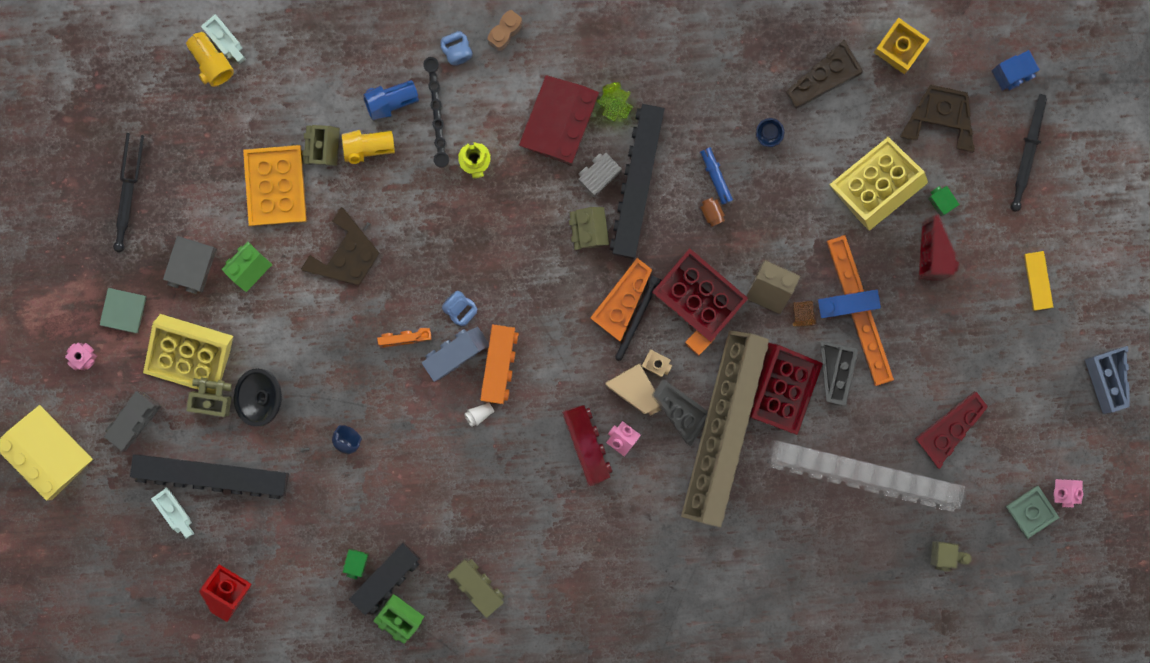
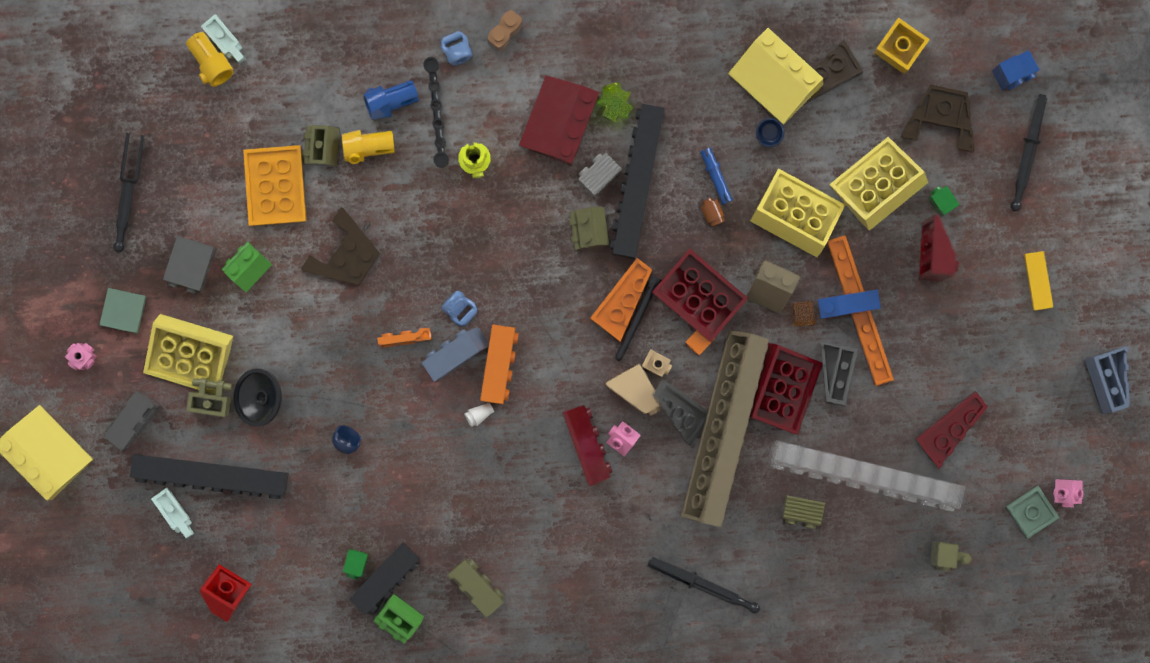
(693, 580): none -> black piece
(776, 76): none -> light yellow slope
(798, 213): none -> light yellow slope
(803, 510): none -> olive brick

